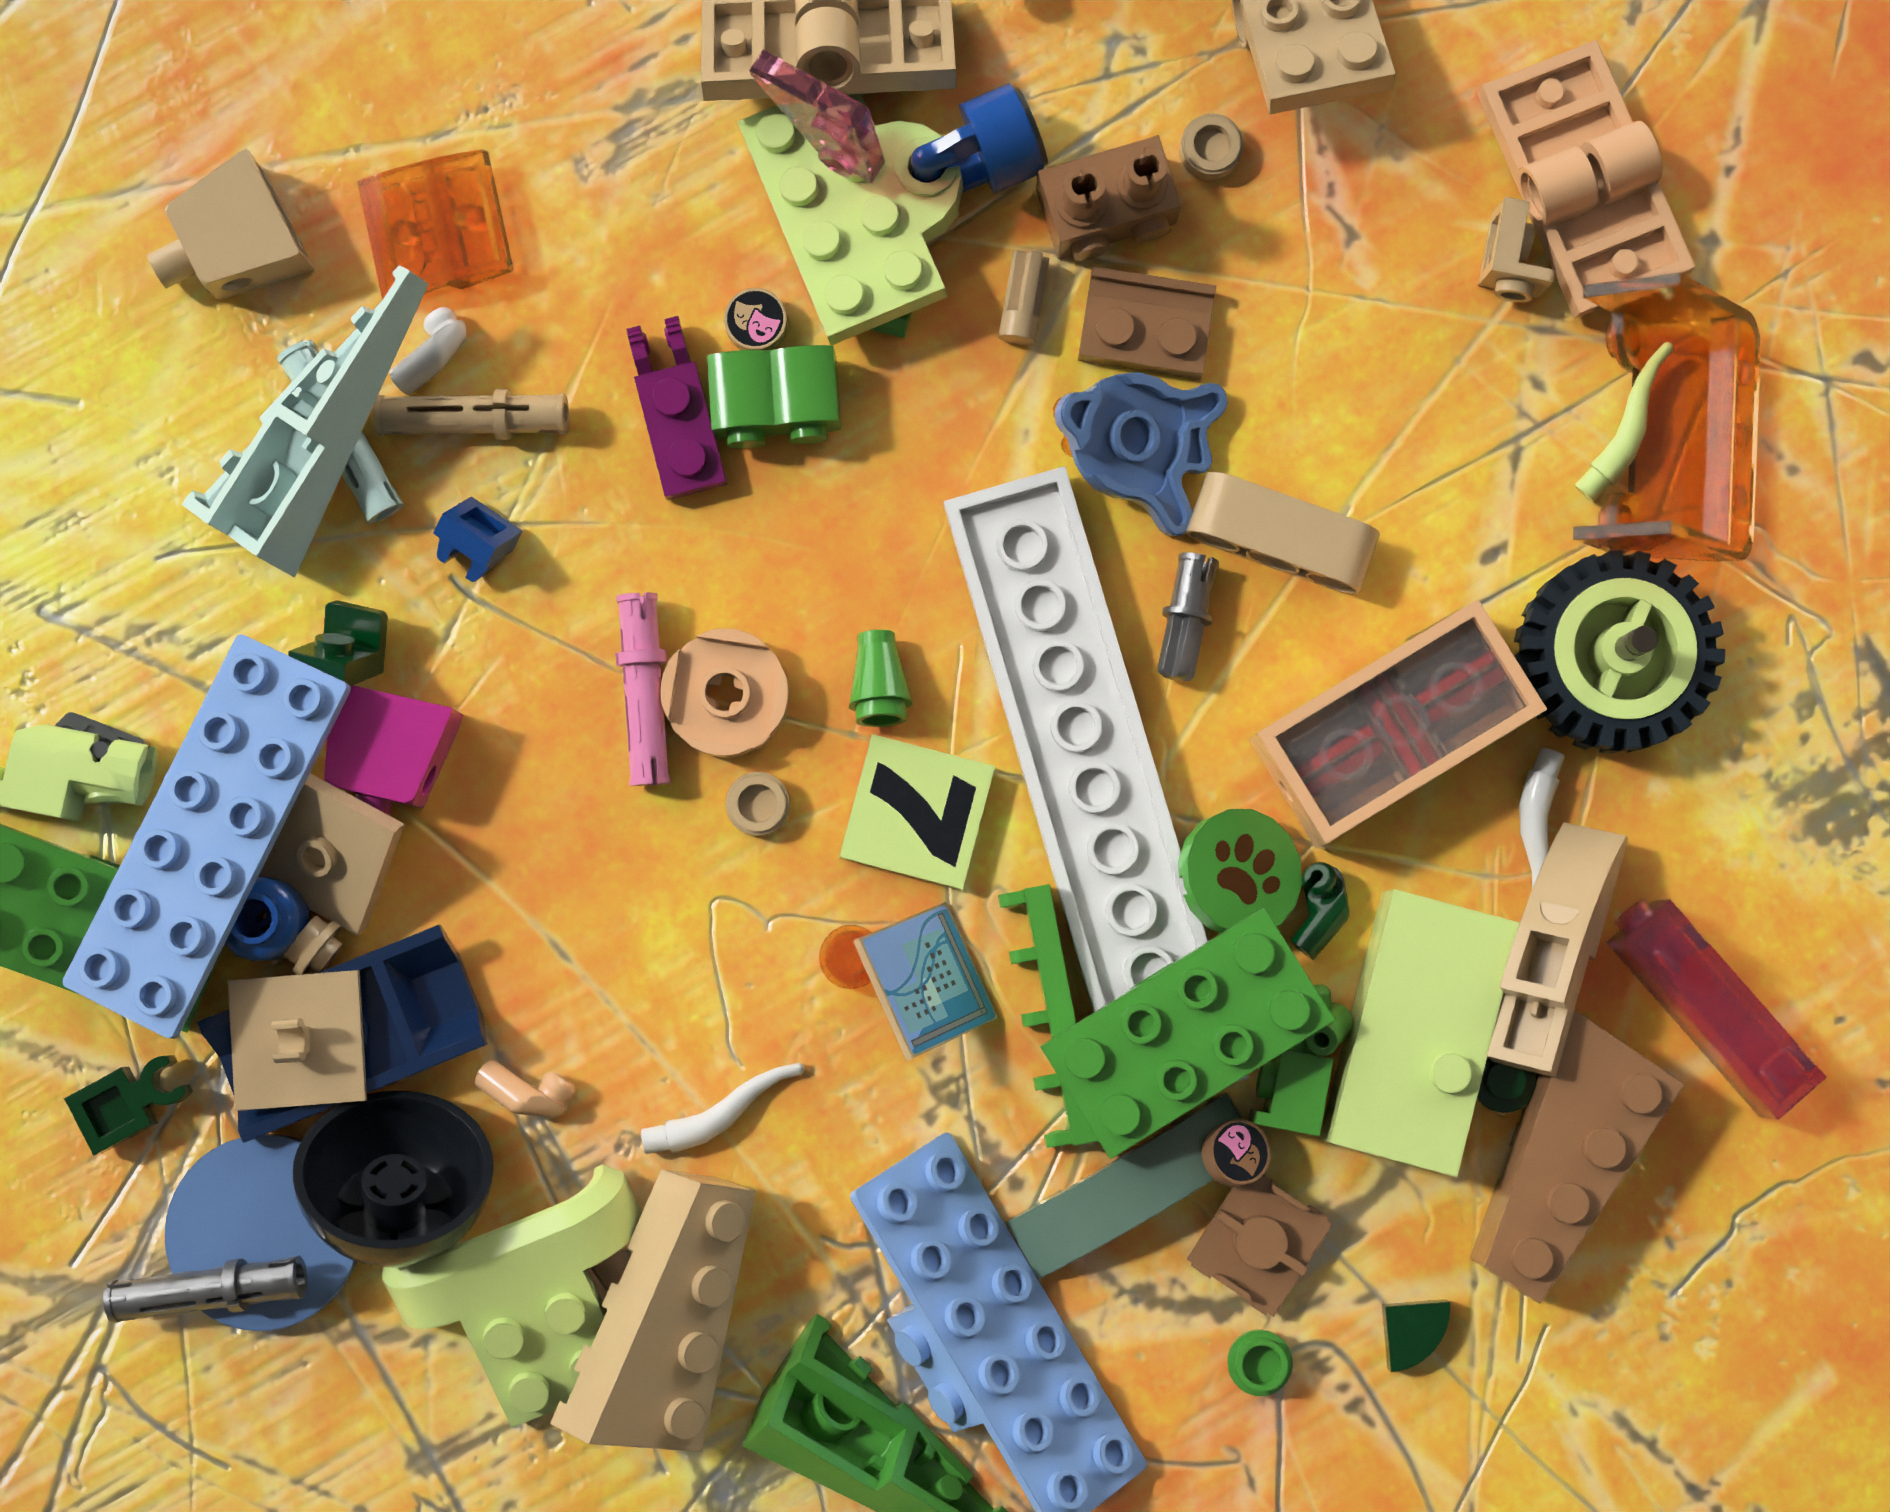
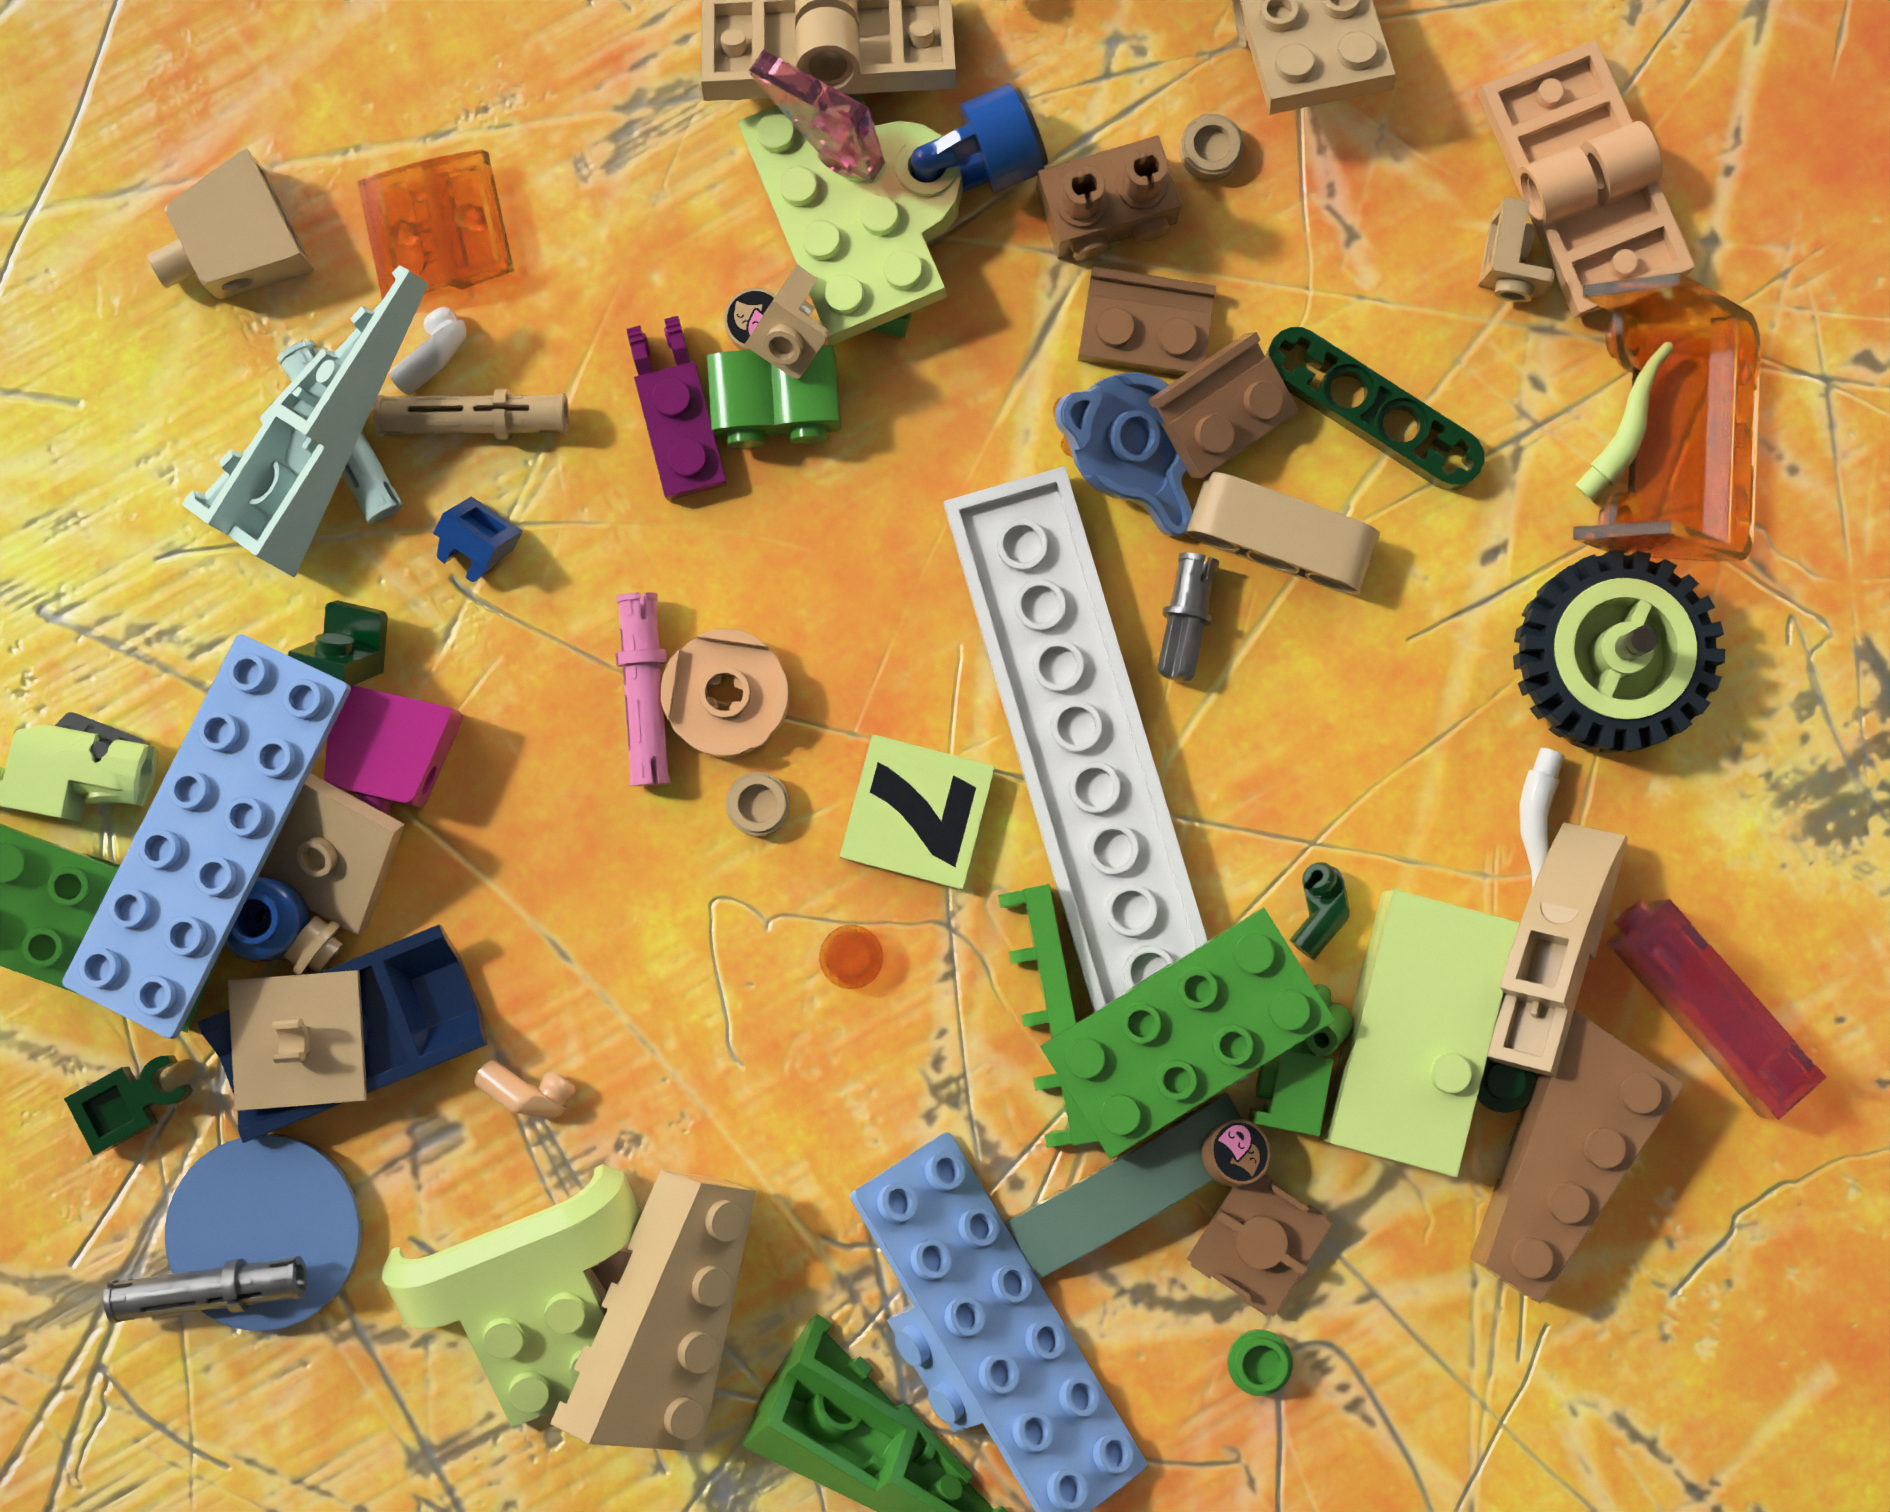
(393, 1177): black piece -> none
(702, 1127): white animal -> none
(786, 331): none -> tan bracket
(879, 682): bright green cone -> none
(925, 980): piece -> none
(1023, 297): tan piece -> none
(1223, 405): none -> medium nougat plate
(1237, 867): bright green tile -> none
(1379, 399): none -> dark green beam
(1397, 724): clear brick -> none
(1413, 1331): dark green tile -> none

